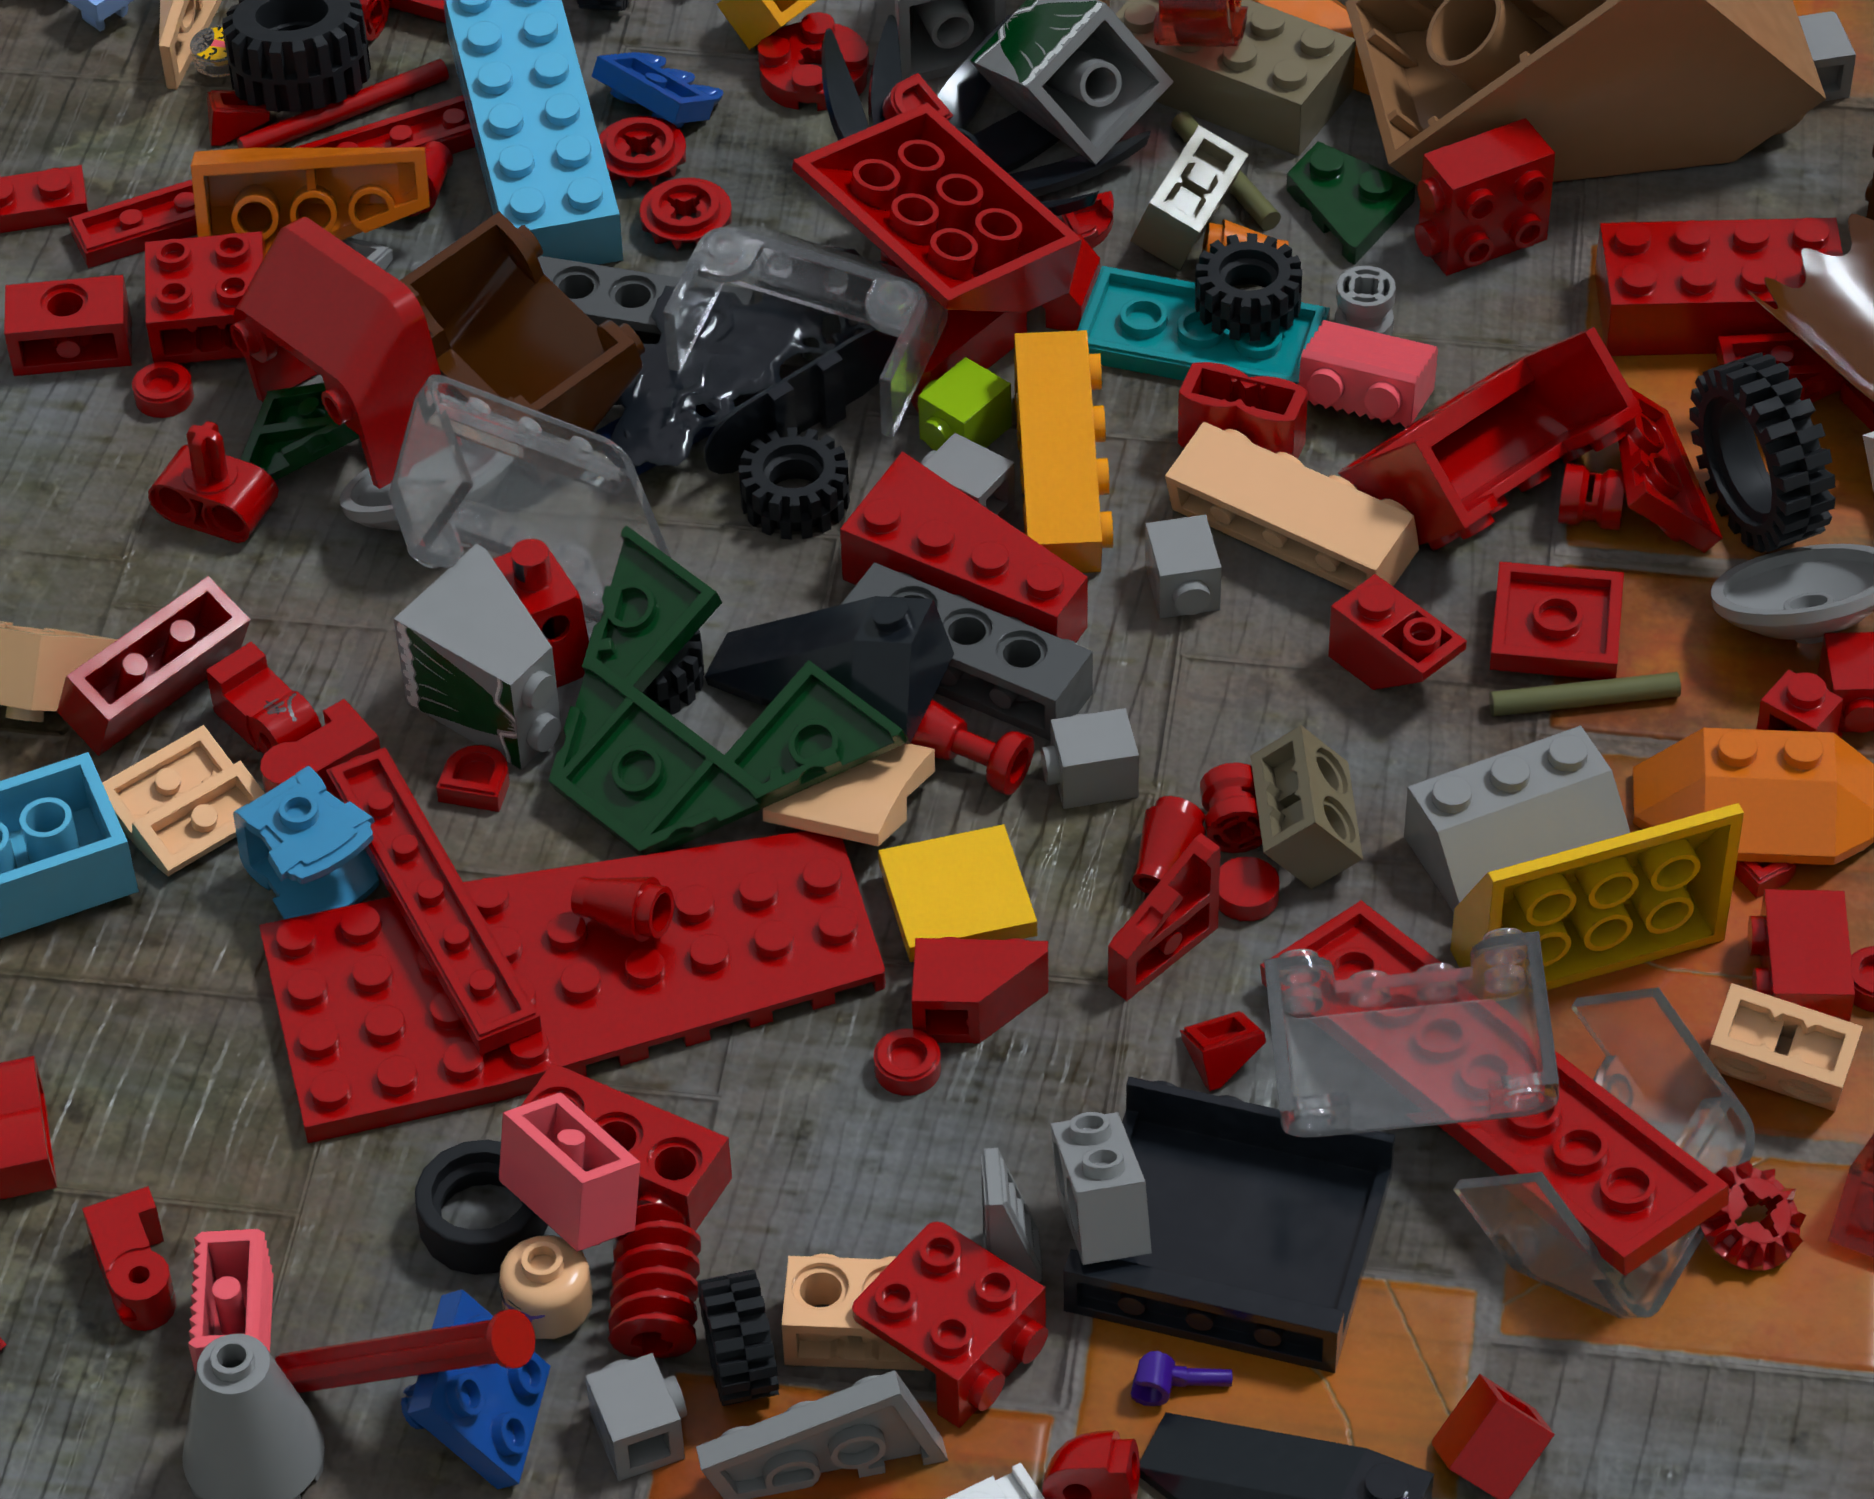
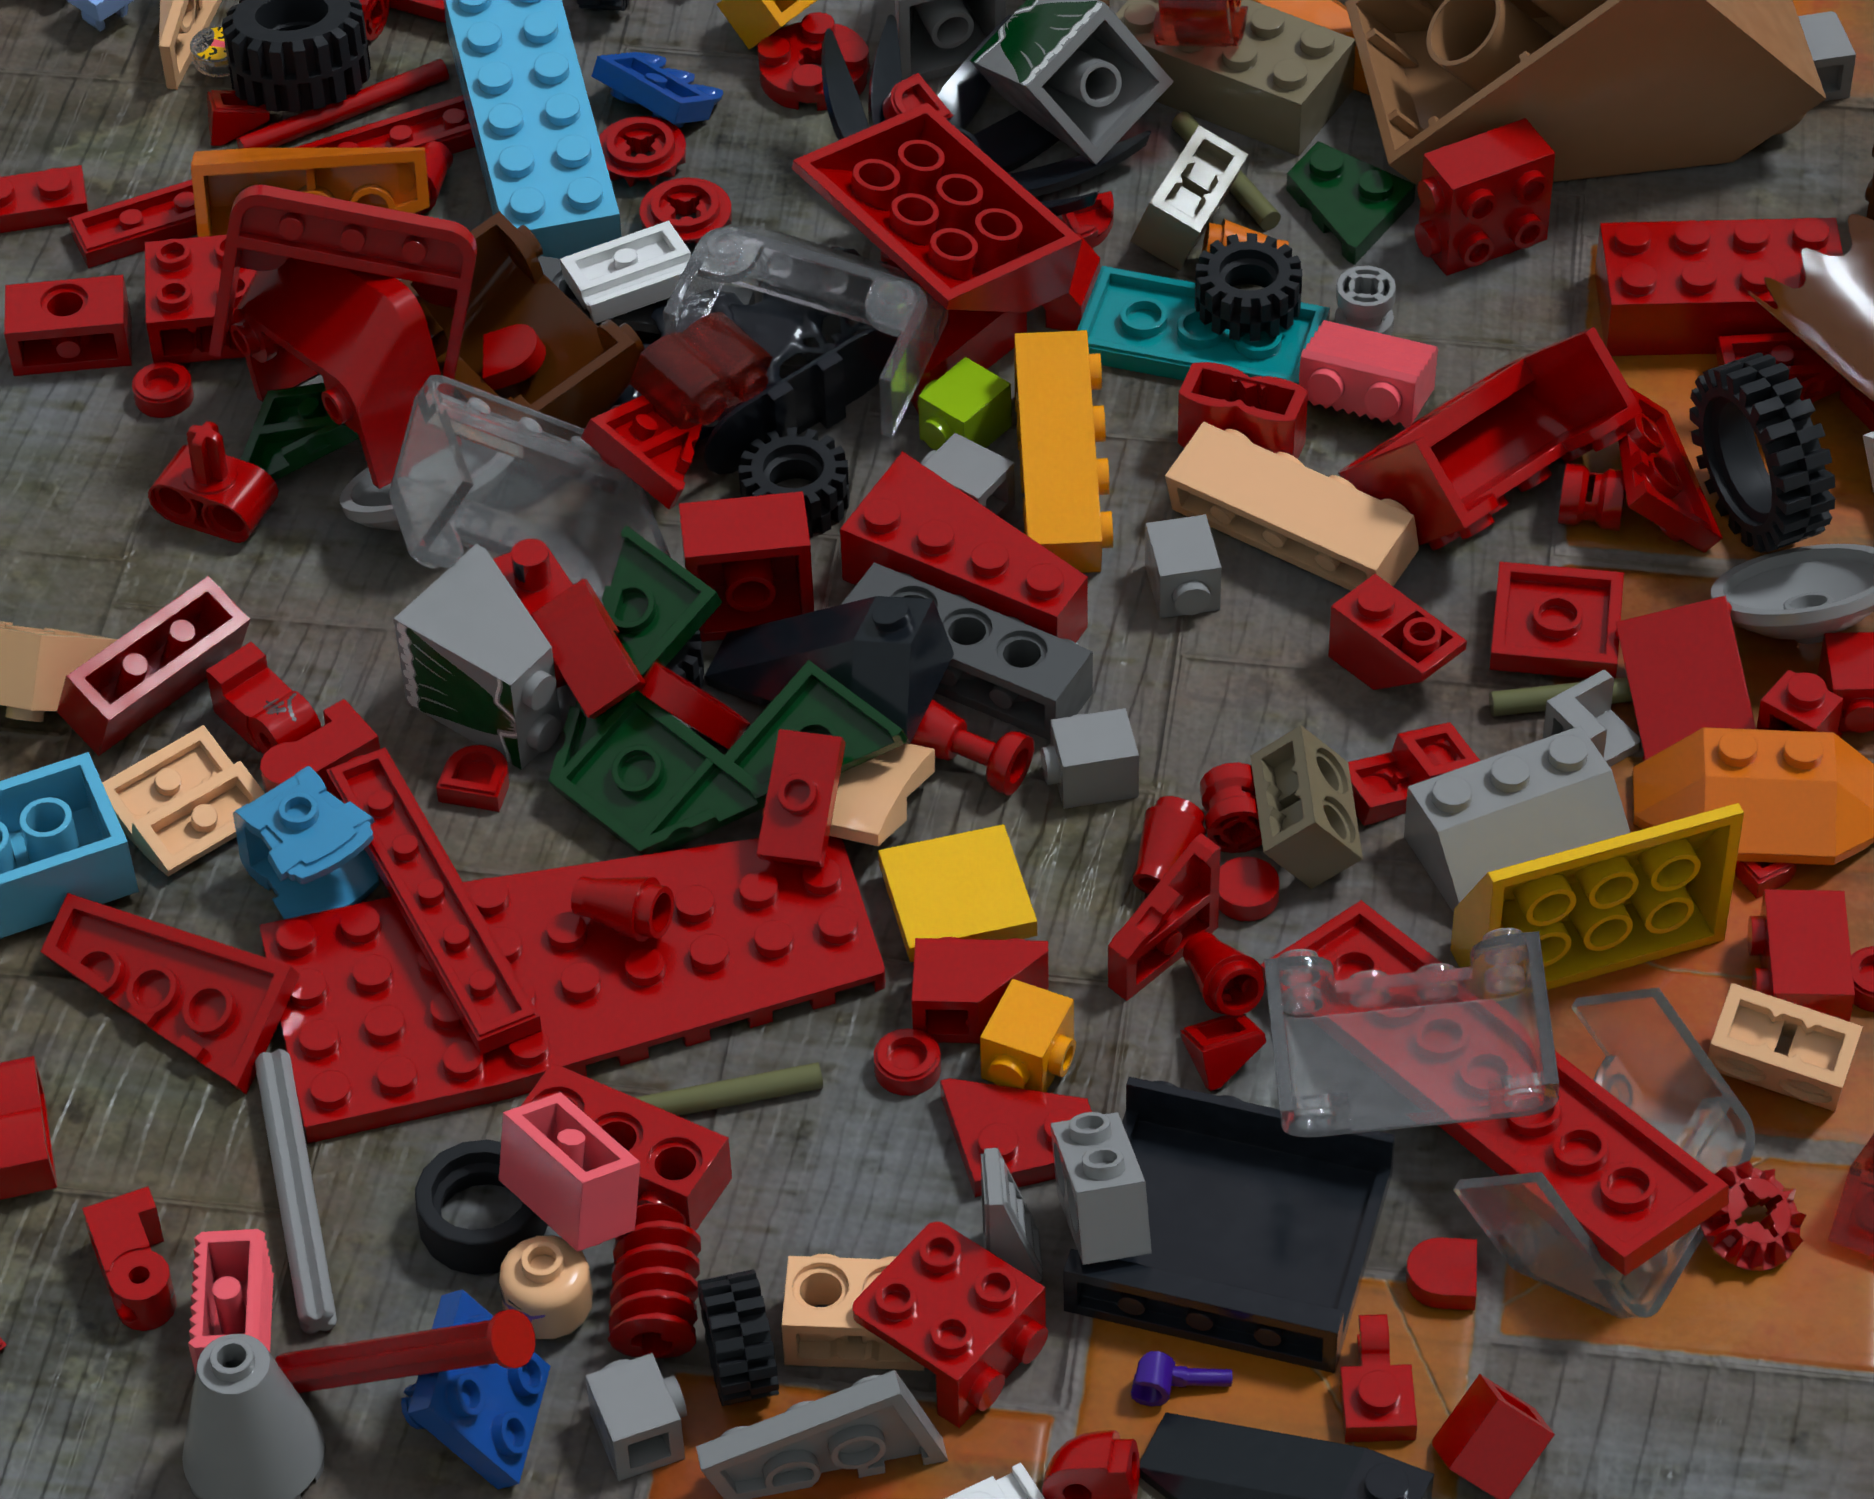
(182, 986): none -> red wing
(283, 223): none -> red windscreen
(295, 1192): none -> light grey axle
(511, 355): none -> red tile
(588, 649): none -> red slope
(627, 271): none -> white plate
(644, 447): none -> red wing
(693, 705): none -> red beam
(701, 371): none -> clear red brick
(738, 1090): none -> olive bar
(752, 556): none -> red brick
(801, 798): none -> red plate
(1008, 1120): none -> red wing
(1028, 1038): none -> light orange brick
(1226, 977): none -> red cone
(1377, 1395): none -> red plate
(1417, 755): none -> red slope
(1444, 1273): none -> red tile
(1590, 707): none -> light grey panel
(1684, 672): none -> red piece

